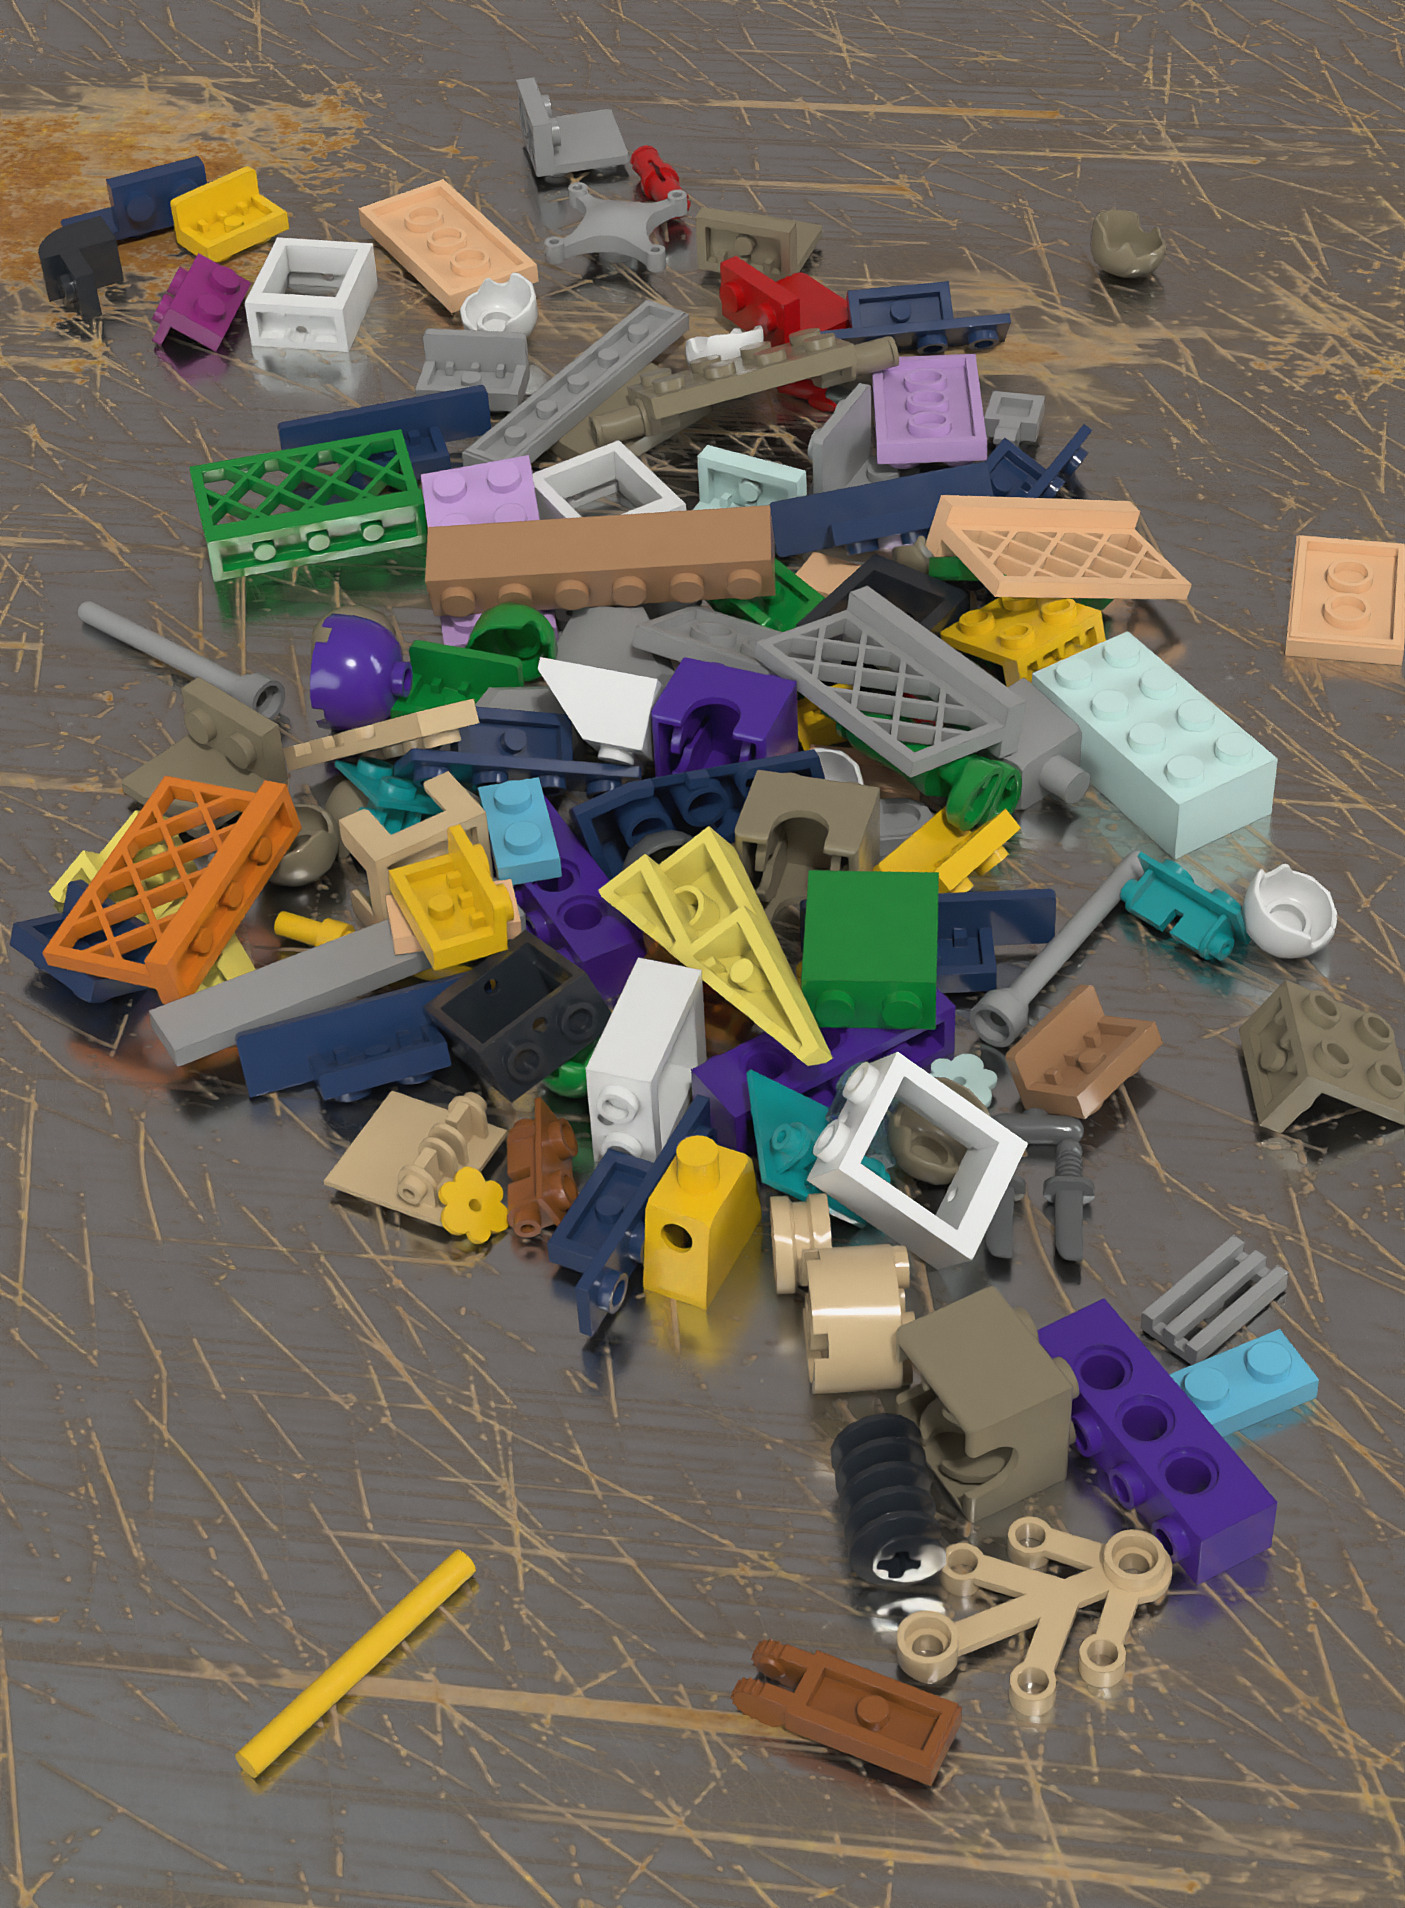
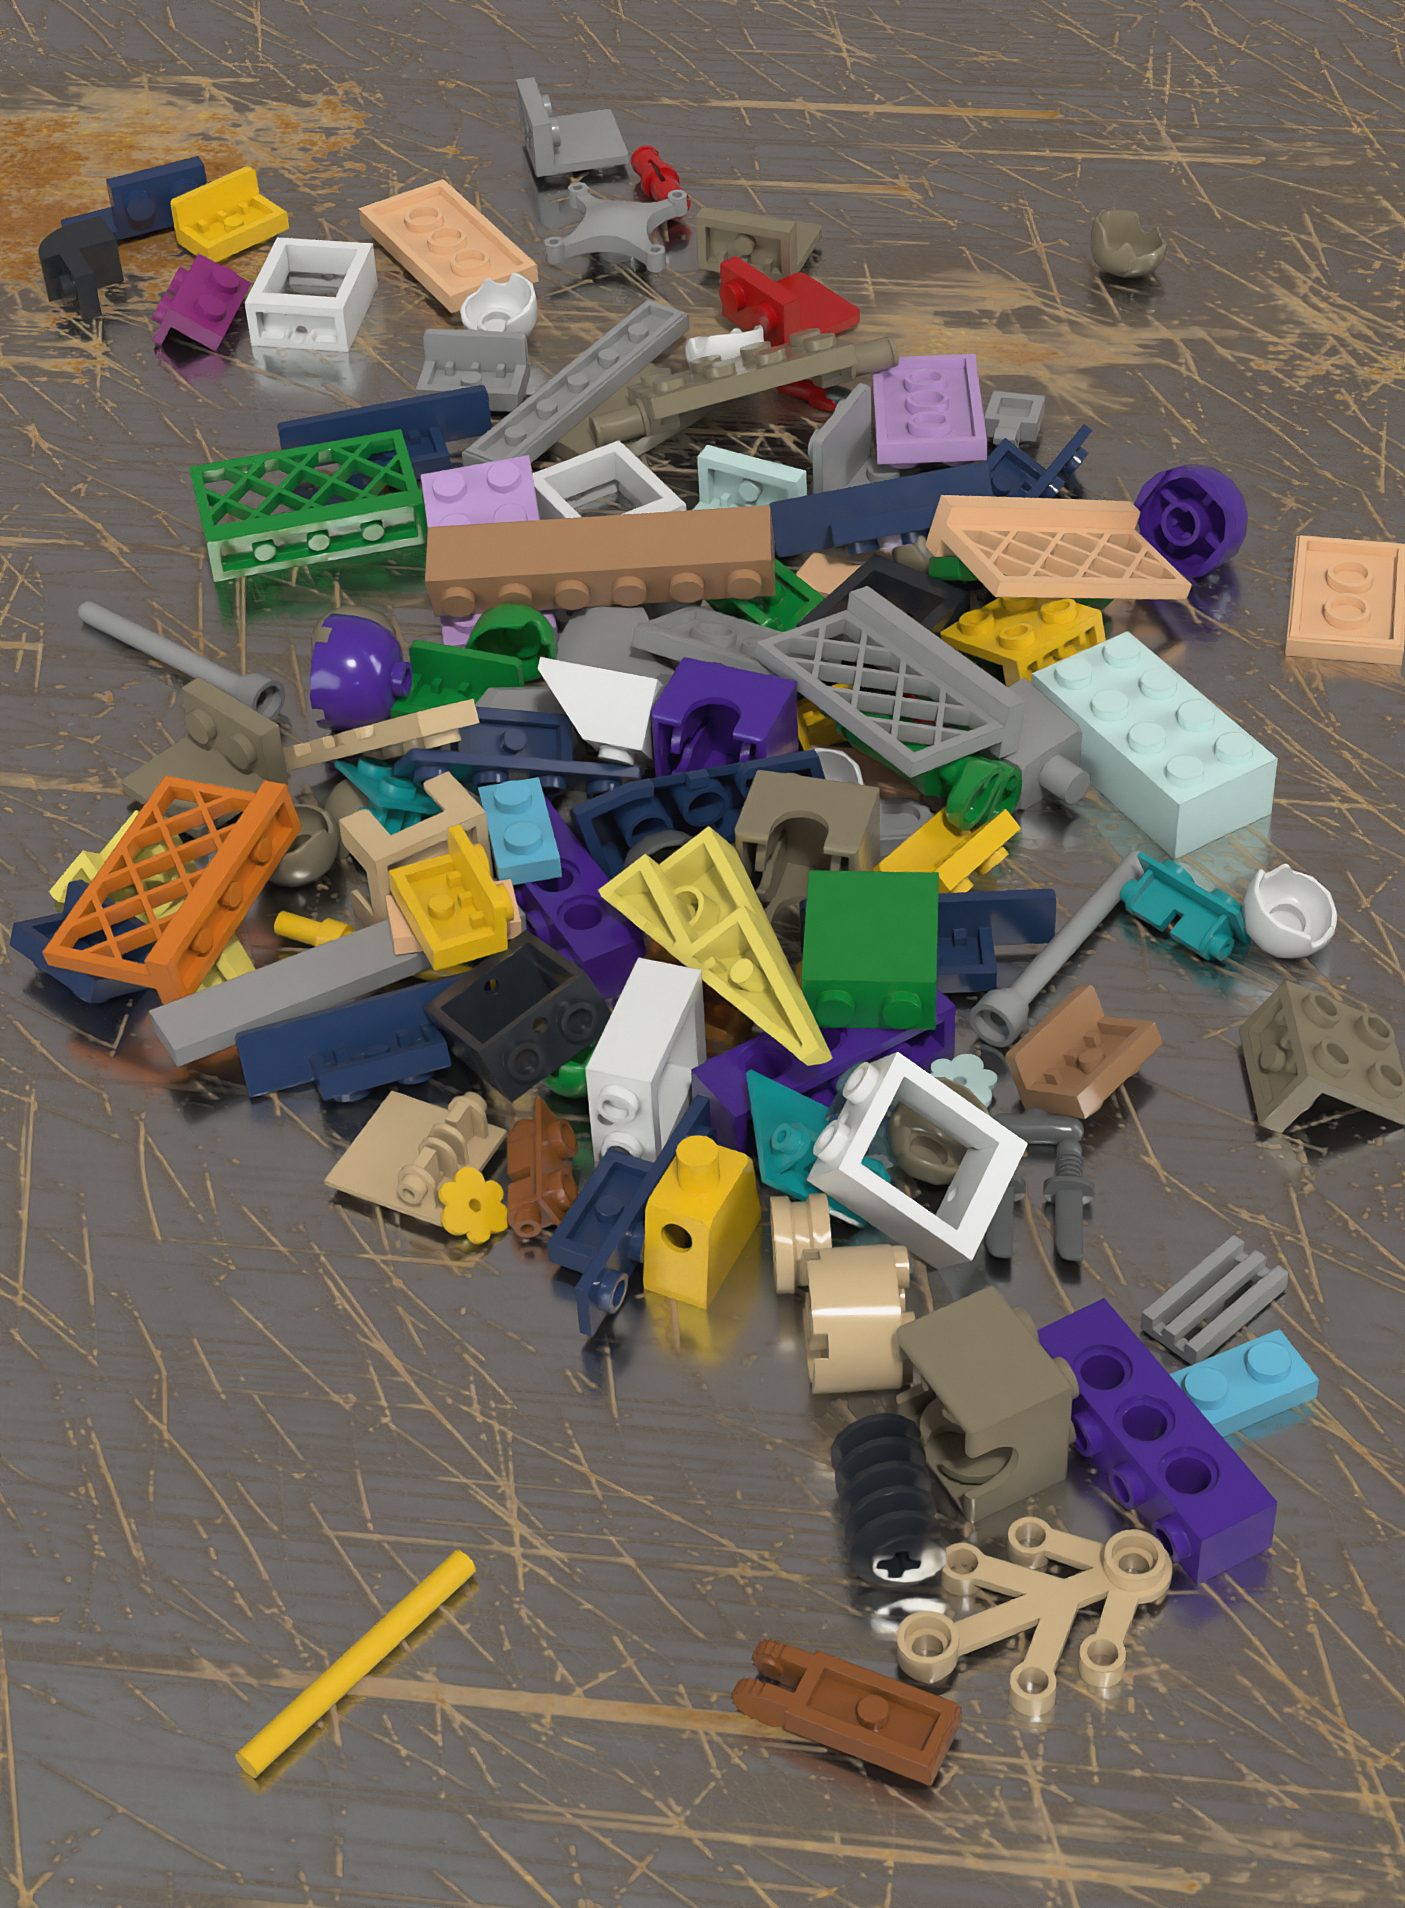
(918, 319): dark blue bracket -> none
(1193, 518): none -> dark purple cylinder

